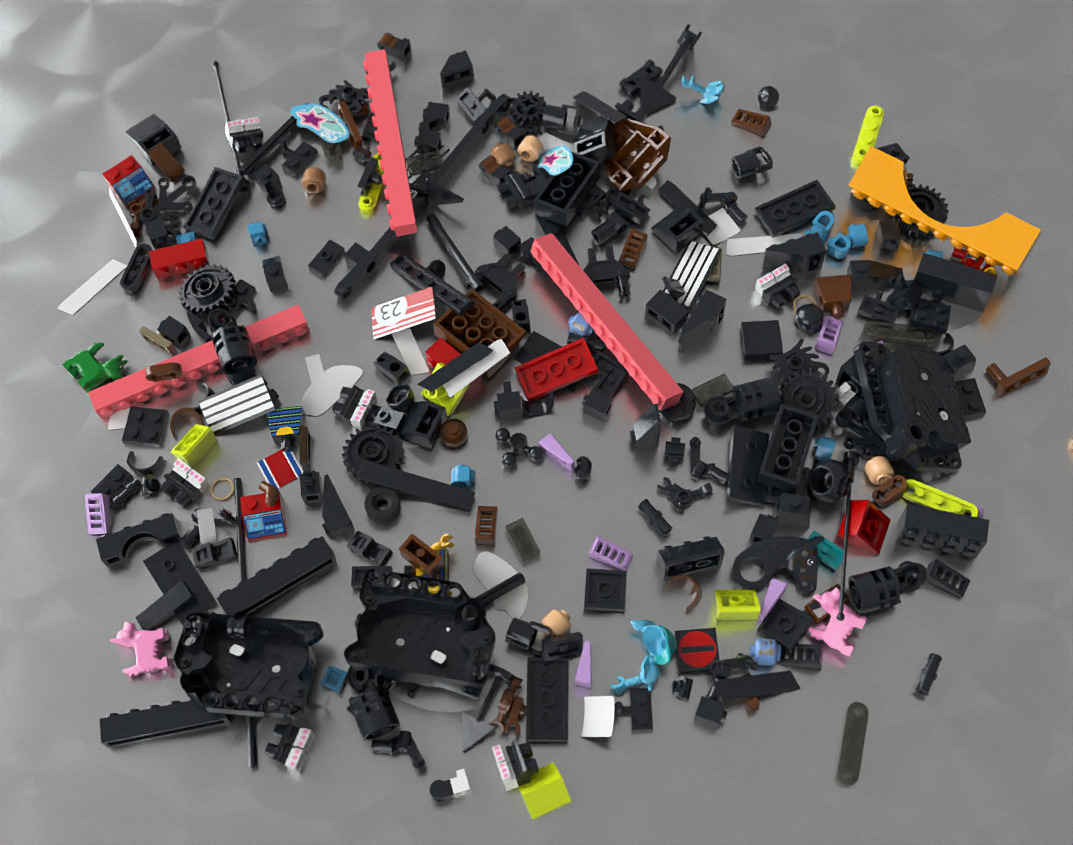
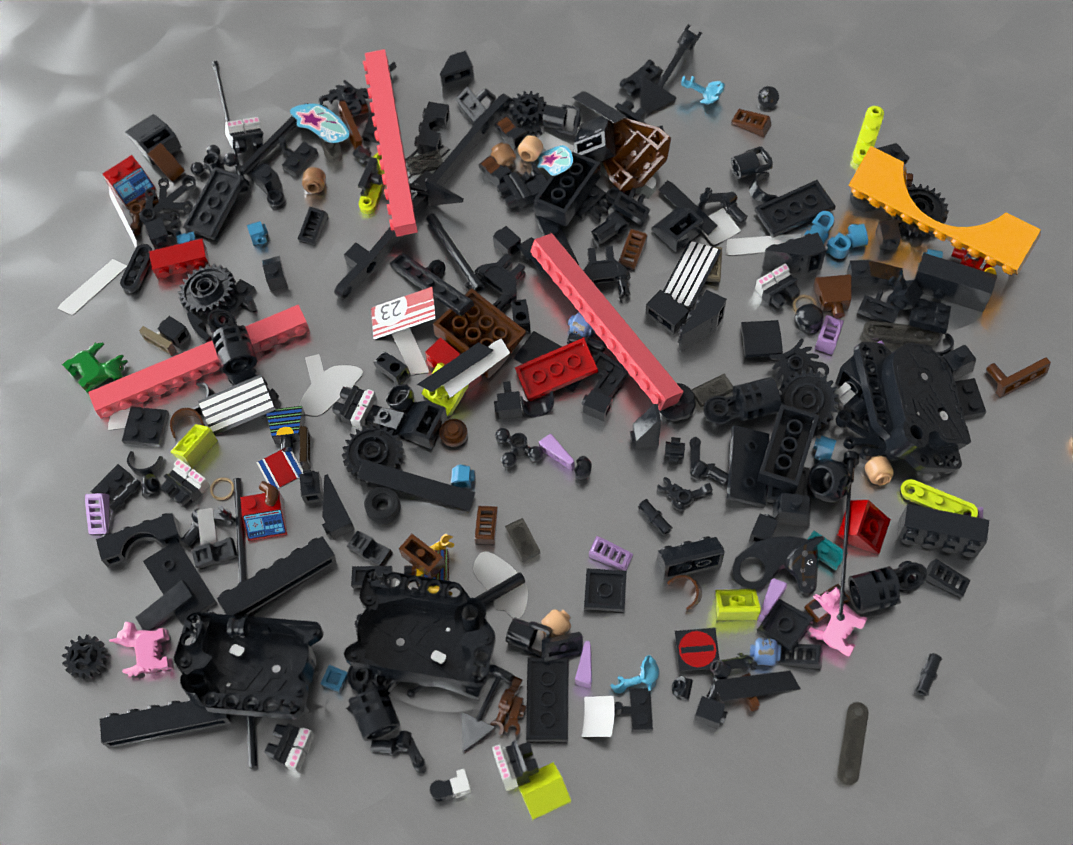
(75, 657): none -> black gear
(163, 372): reddish brown beam -> none
(212, 160): none -> black piece
(306, 224): none -> black slope
(326, 258): black plate -> none
(395, 46): black leg -> none
(657, 640): medium azure hair -> none
(673, 287): black slope -> none
(757, 193): none -> black helmet
(890, 490): reddish brown beam -> none

